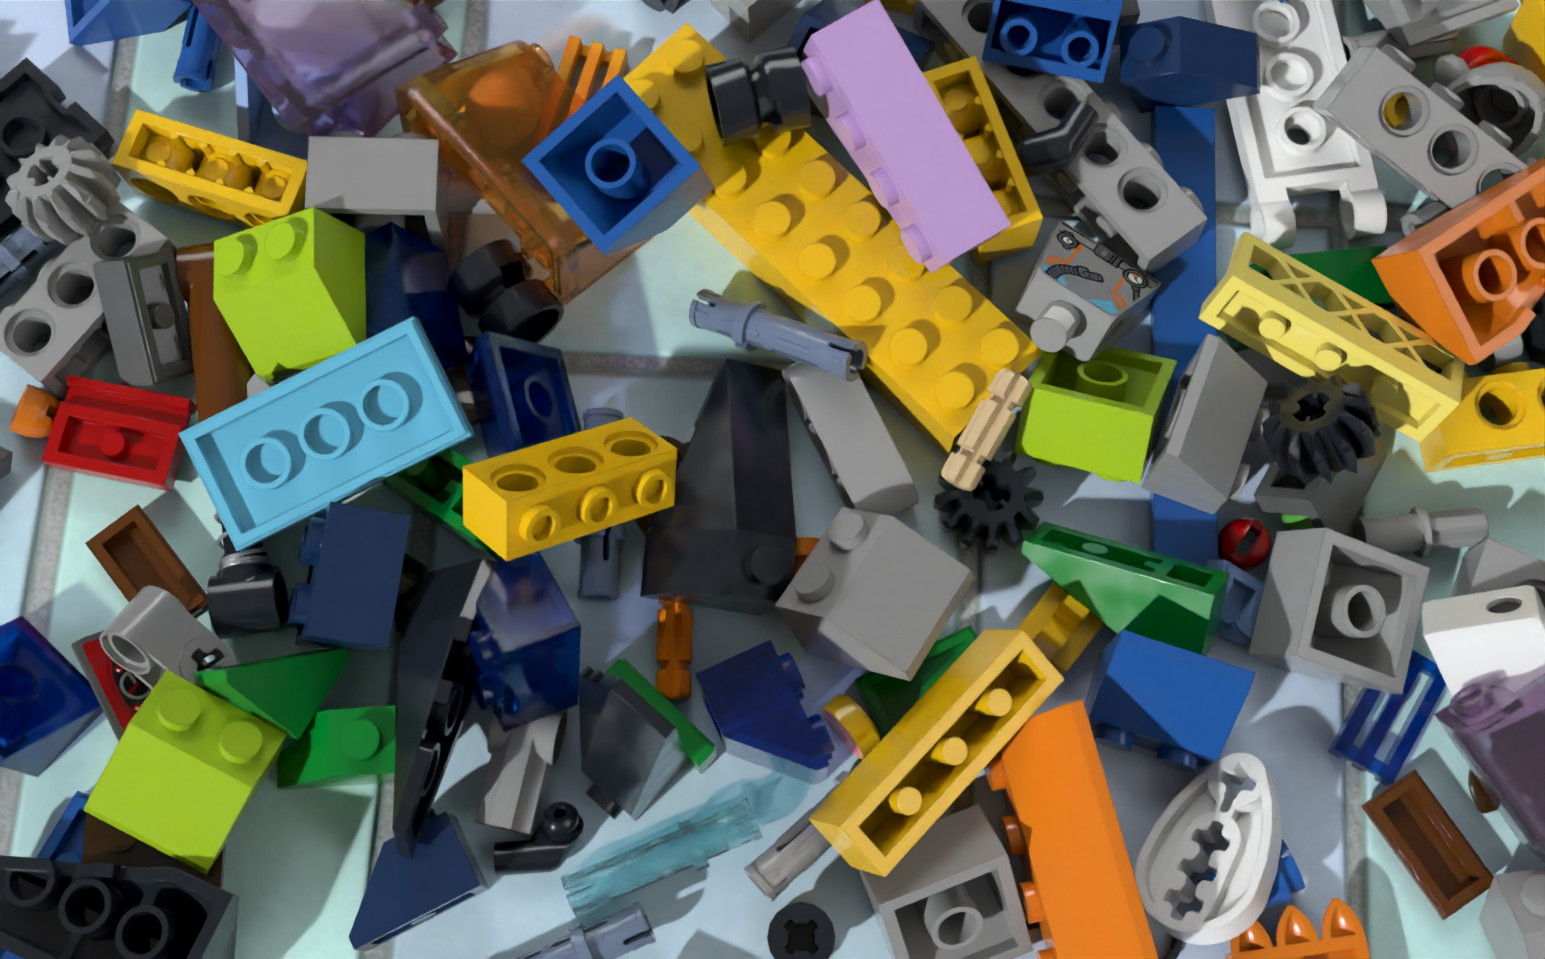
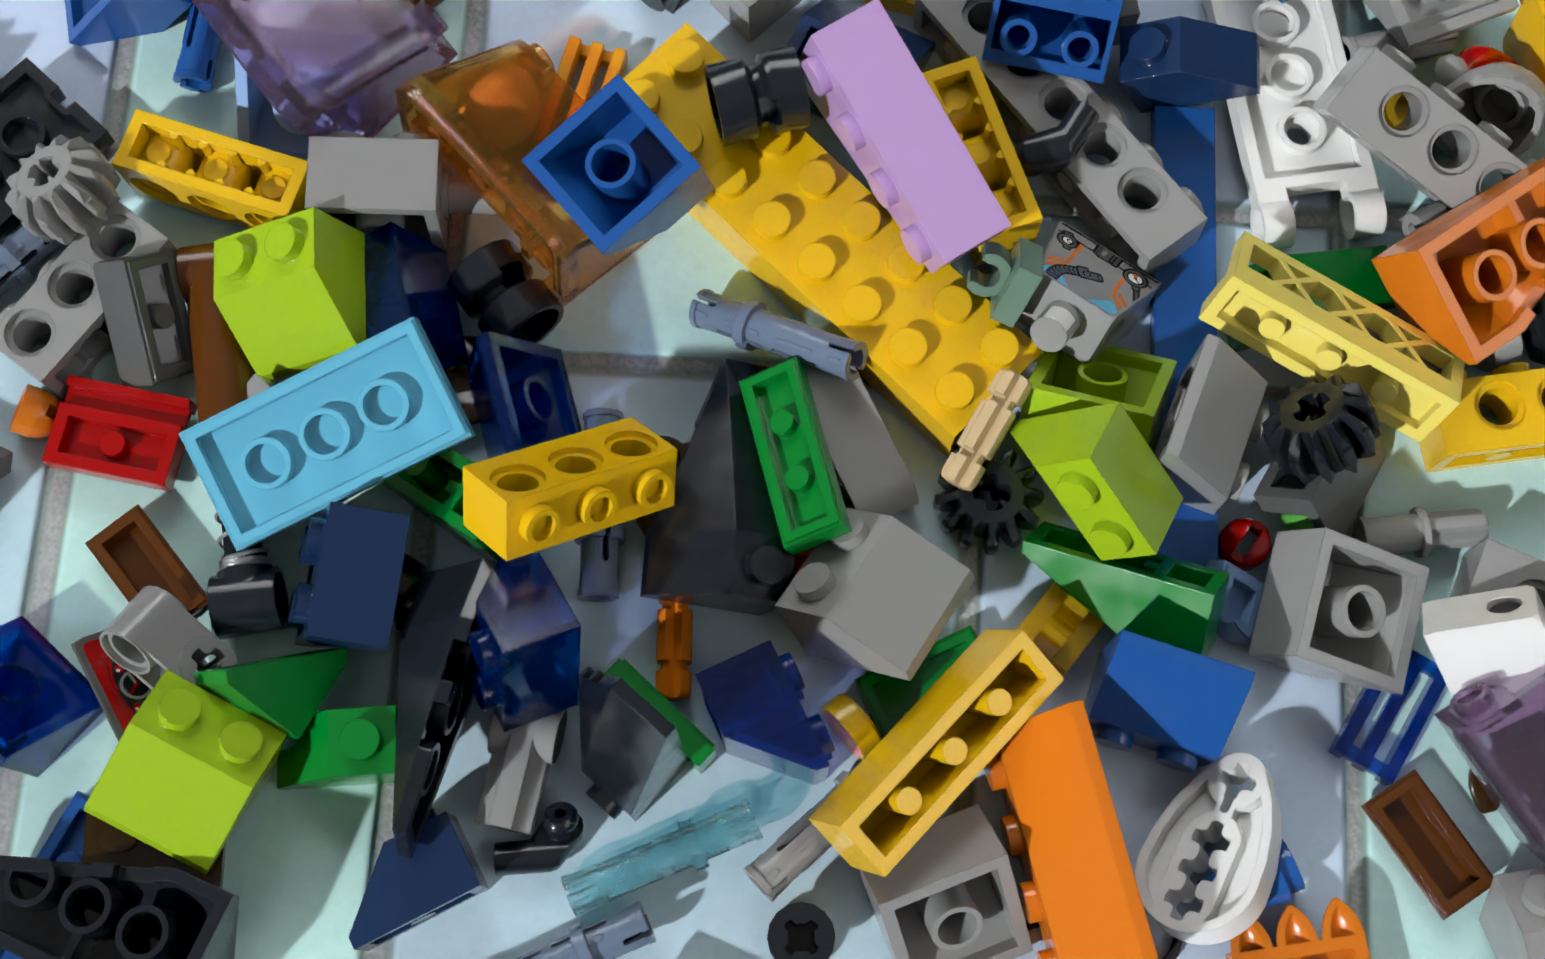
(794, 457): none -> green tile
(1013, 282): none -> sand green tile
(1103, 477): none -> lime slope

